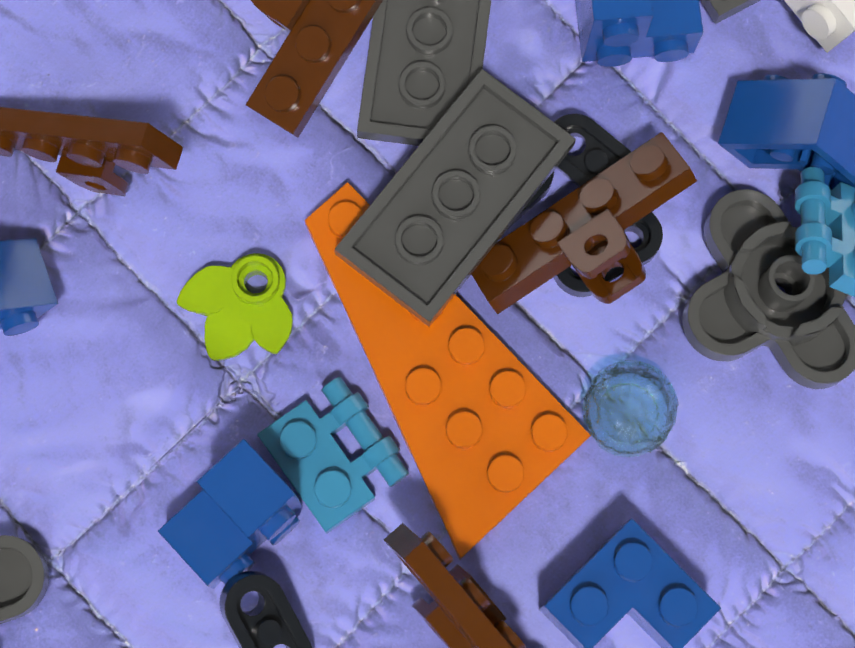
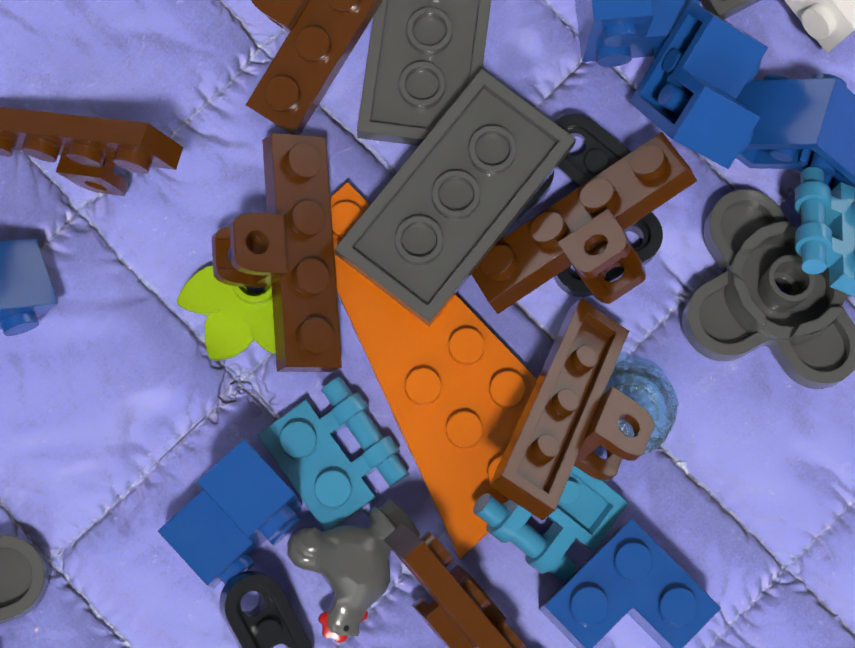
(291, 252): none -> reddish brown plate
(352, 564): none -> dark grey animal
(572, 416): none -> reddish brown plate
(582, 514): none -> dark azure plate
(697, 83): none -> blue brick

